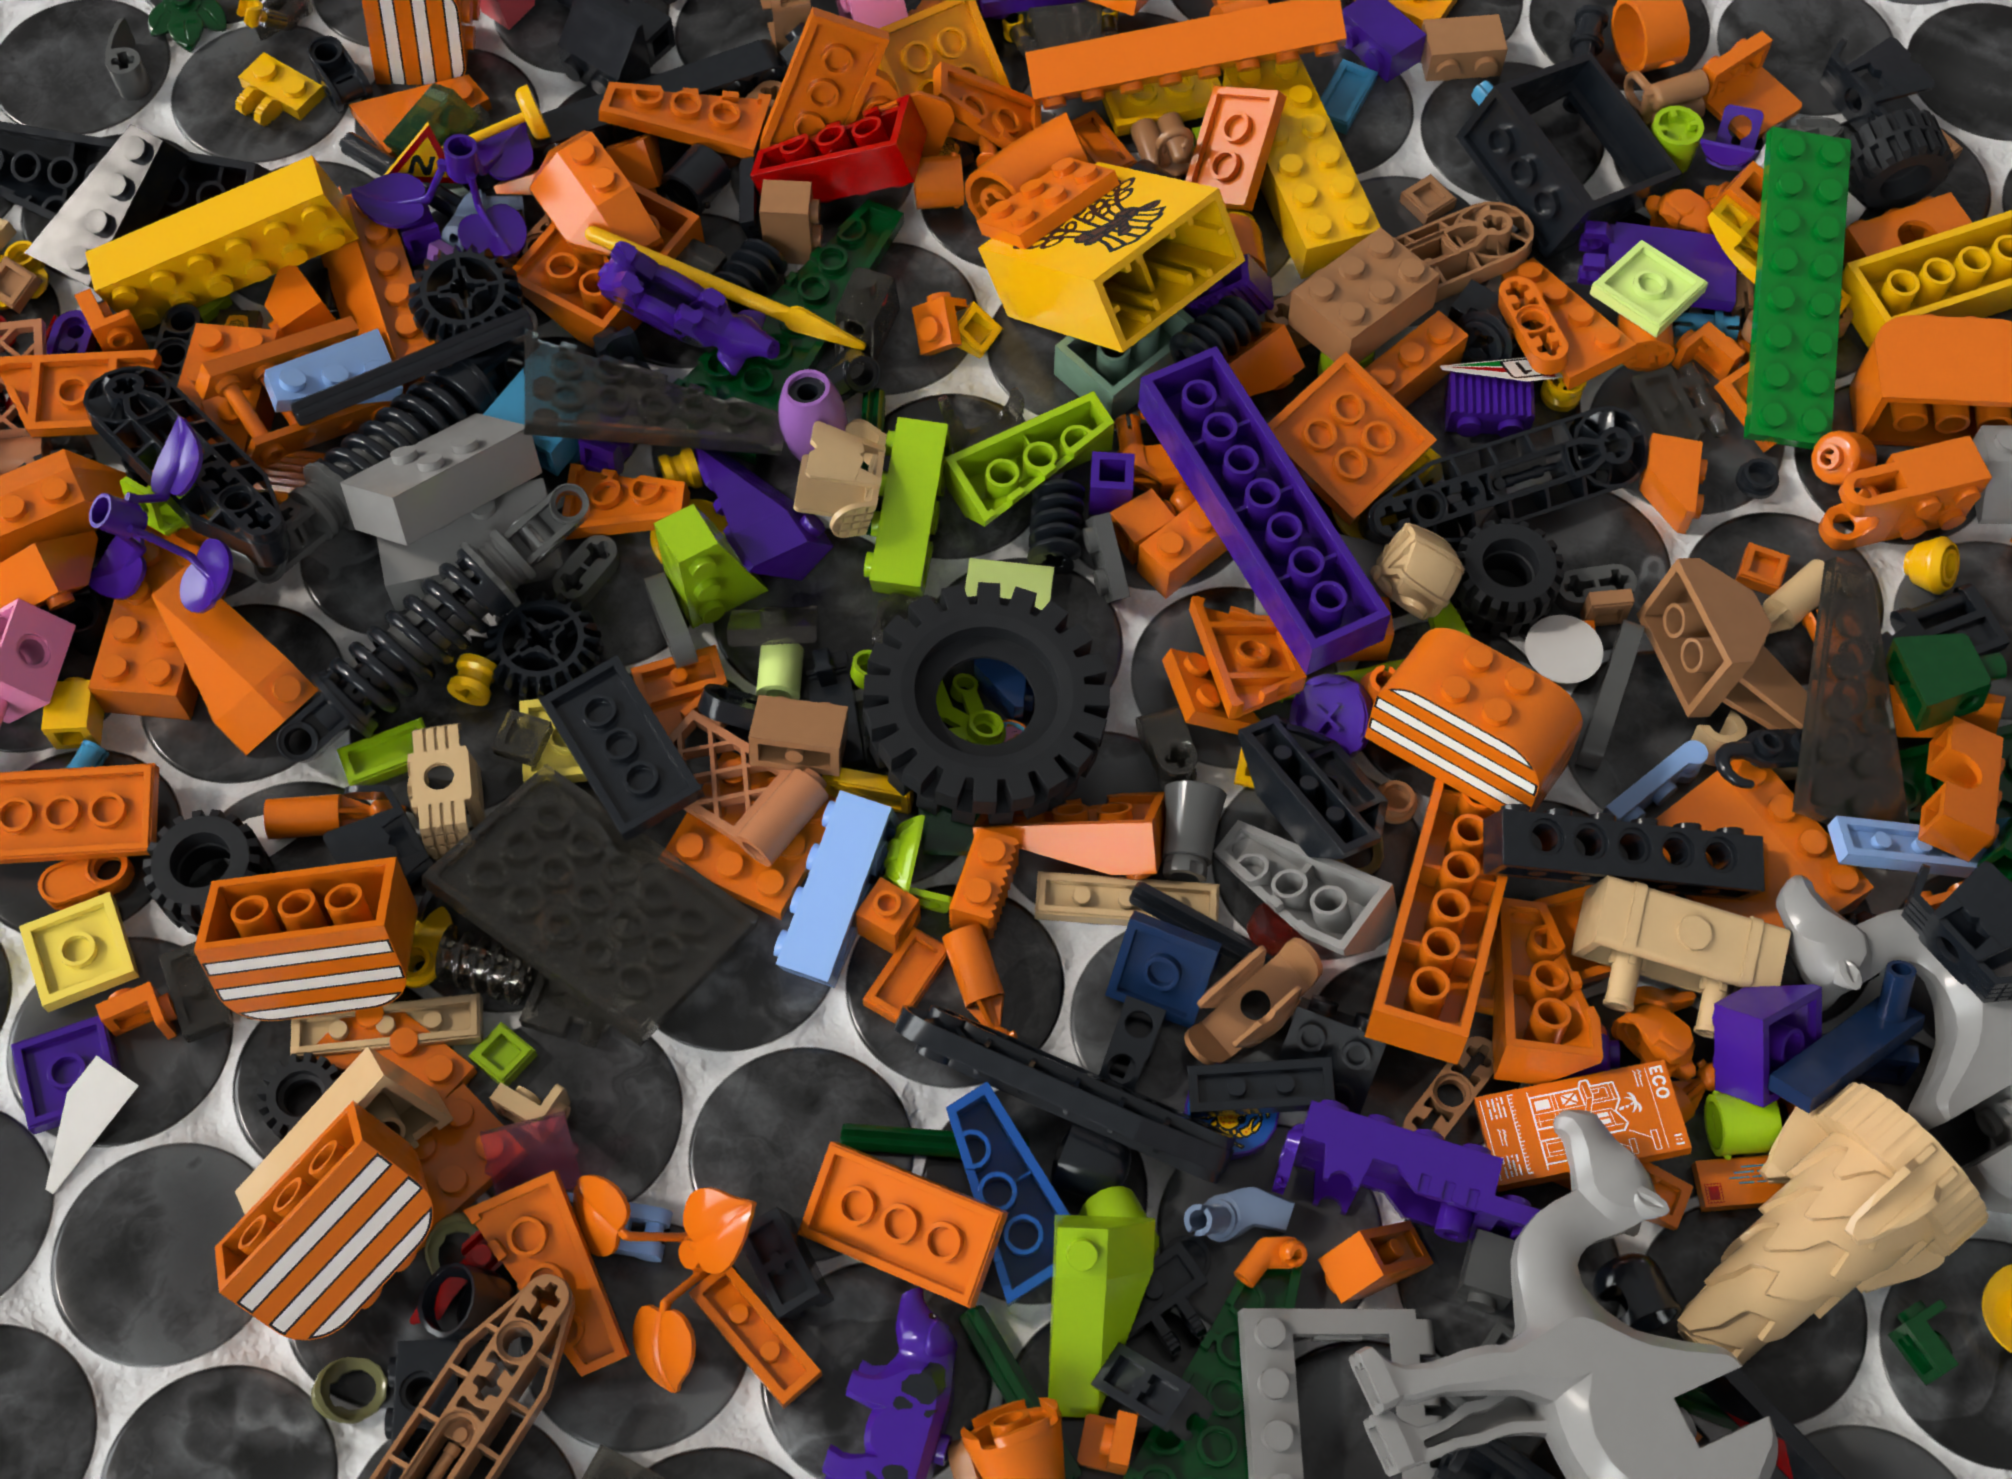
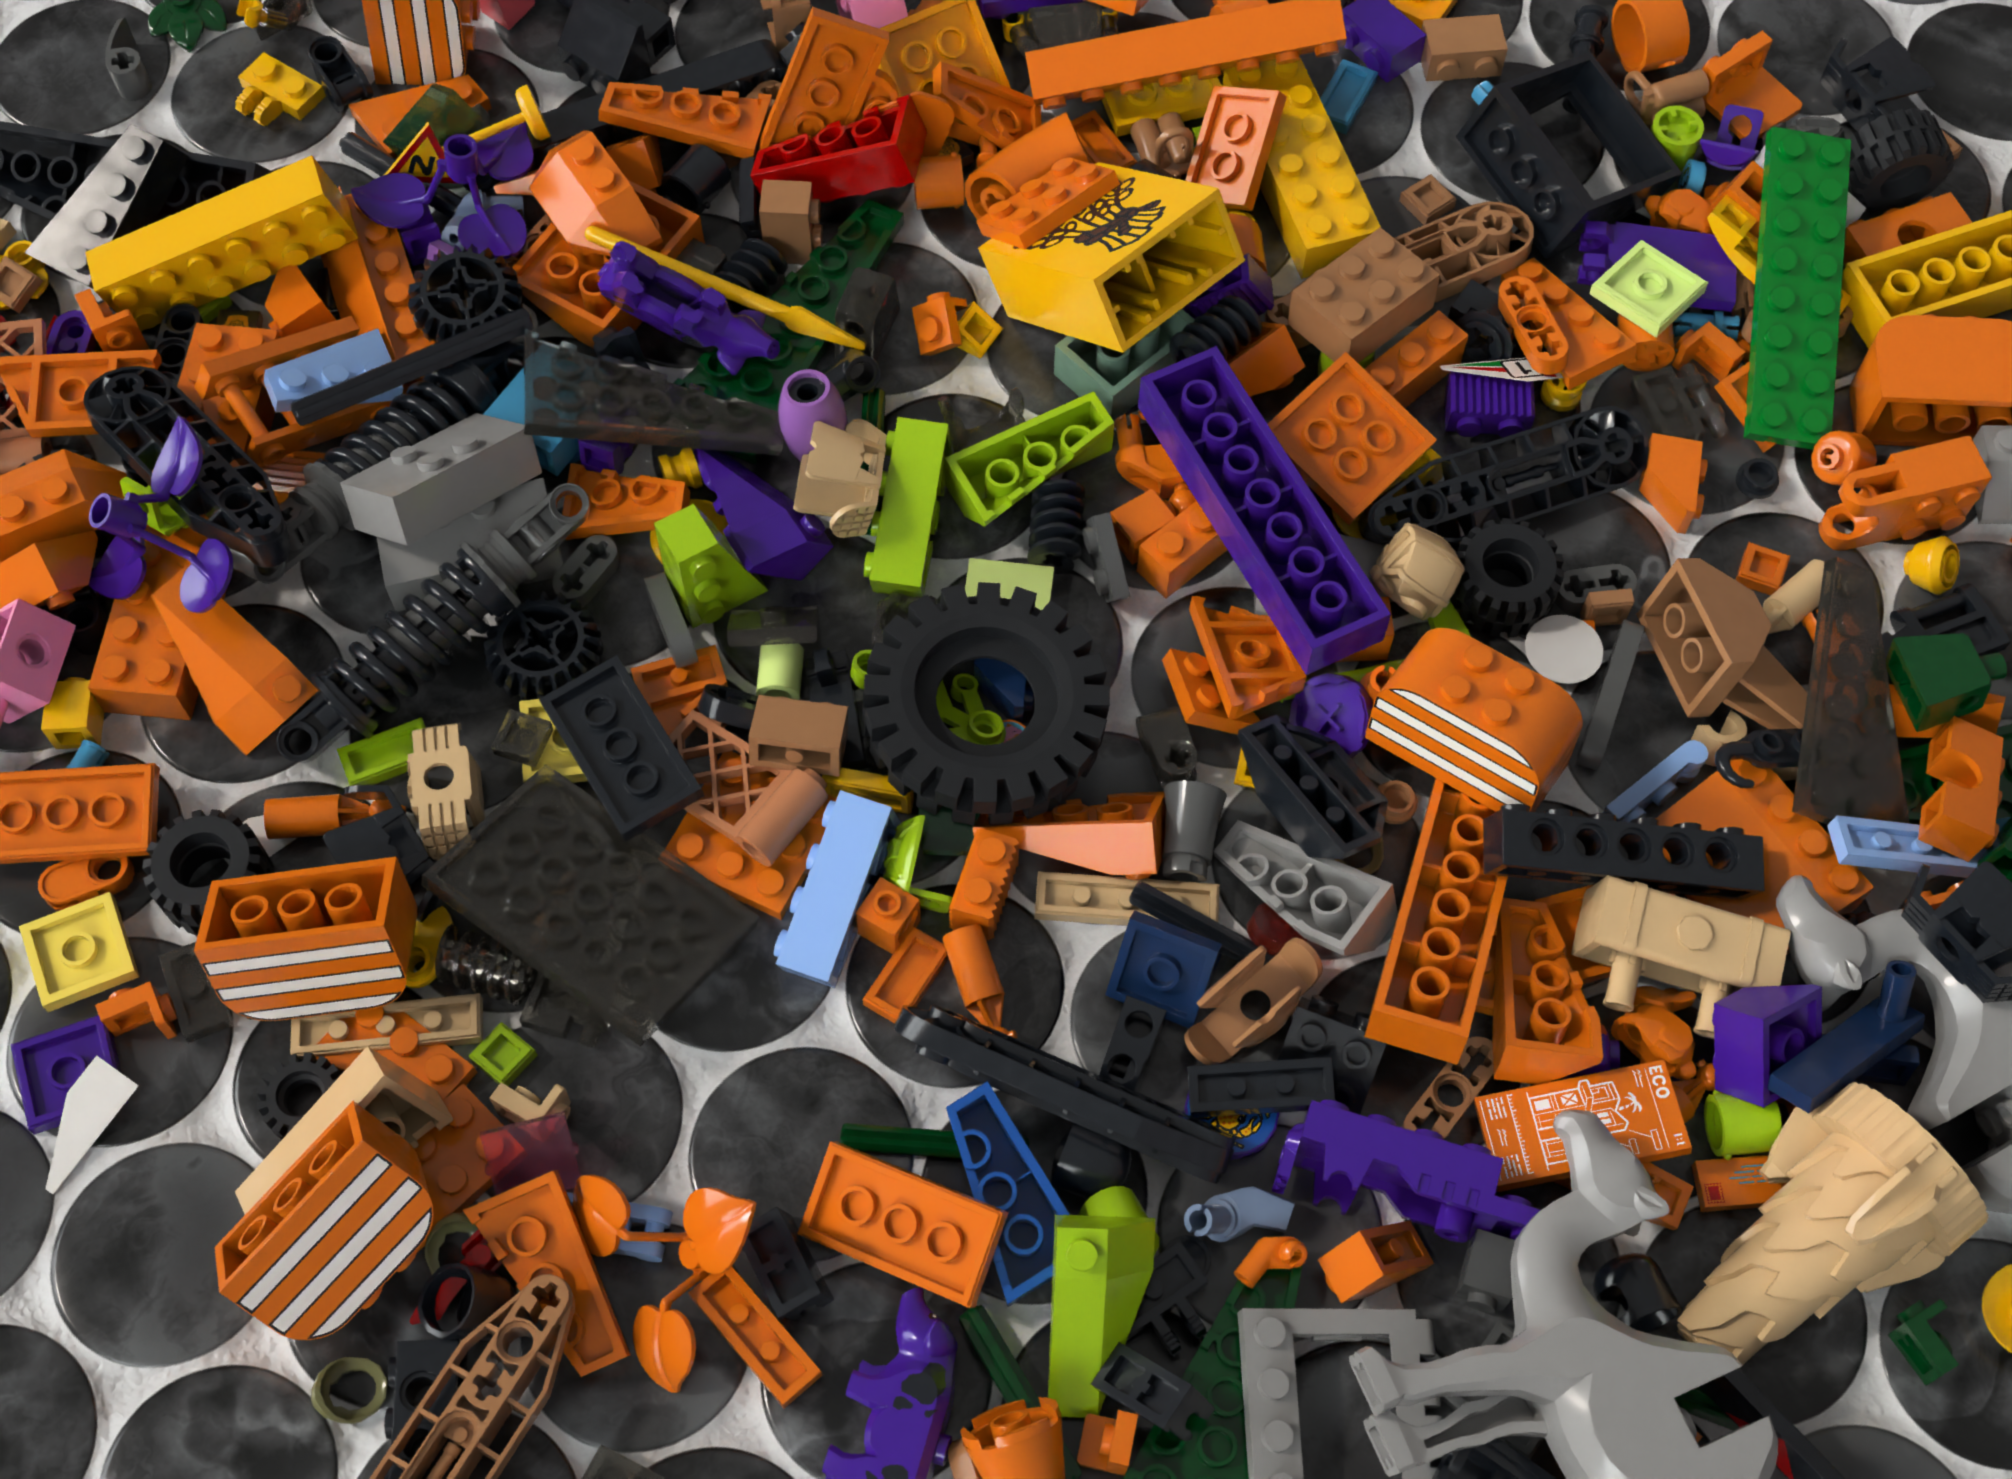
(472, 680): yellow wheel -> none
(1110, 481): dark purple brick -> none
(1693, 176): none -> dark azure tile

